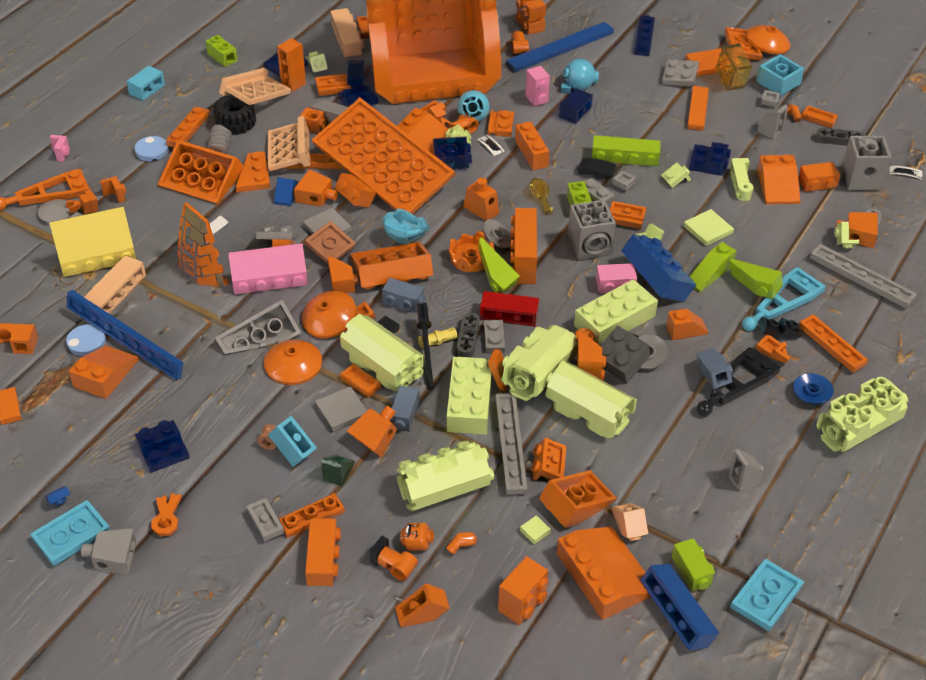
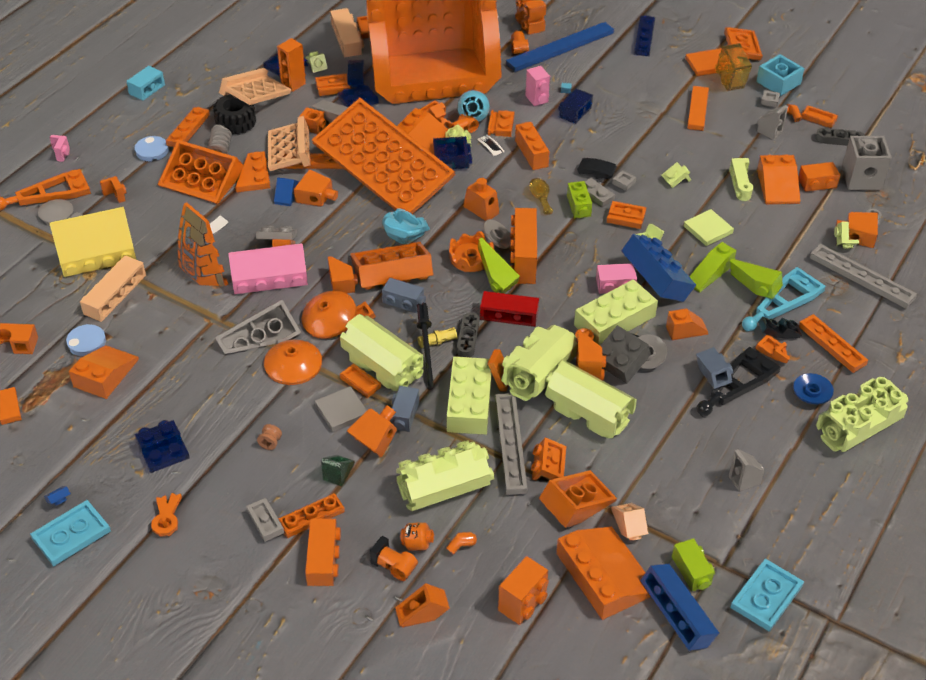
(87, 203): orange piece -> none
(112, 551): light grey torso -> none
(125, 335): blue tile -> none
(221, 50): lime brick -> none
(292, 441): medium azure brick -> none
(318, 221): light grey tile -> none
(330, 242): nougat plate -> none
(355, 190): orange brick -> none
(389, 324): black tile -> none
(494, 335): light grey plate -> none
(535, 529): yellowish green tile -> none
(580, 74): medium azure brick -> none
(591, 229): light grey brick -> none
(626, 150): lime brick -> none
(680, 72): light grey plate -> none
(710, 159): clear blue plate -> none
(768, 39): orange dish -> none
(902, 170): sticker -> none

